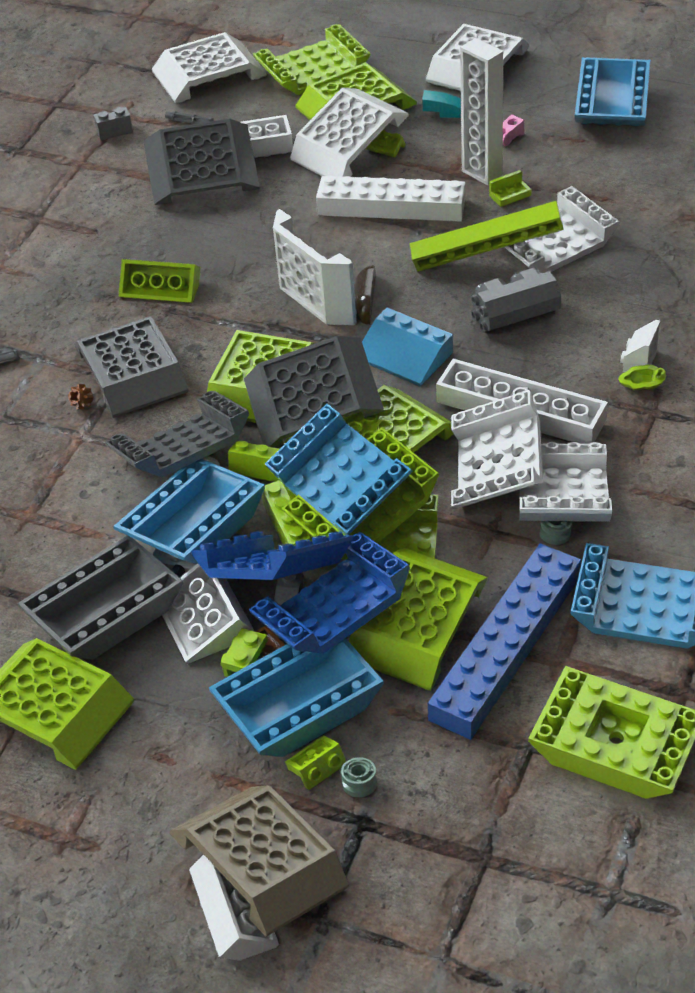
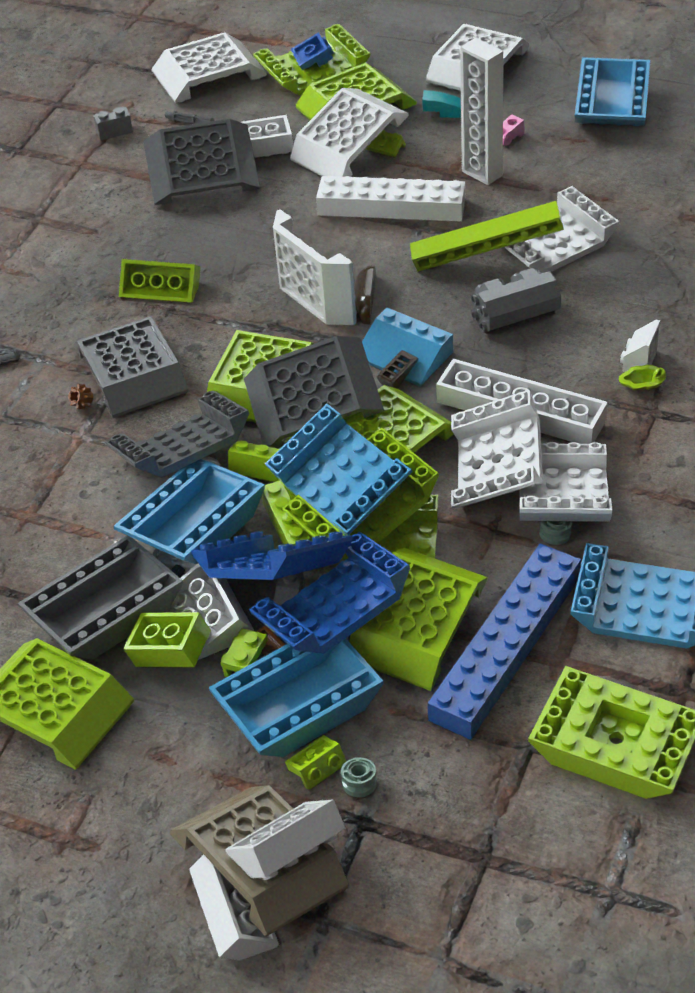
(167, 639): none -> lime brick
(287, 839): none -> white slope
(313, 50): none -> blue plate
(388, 370): none -> dark brown slope
(509, 189): lime bracket -> none

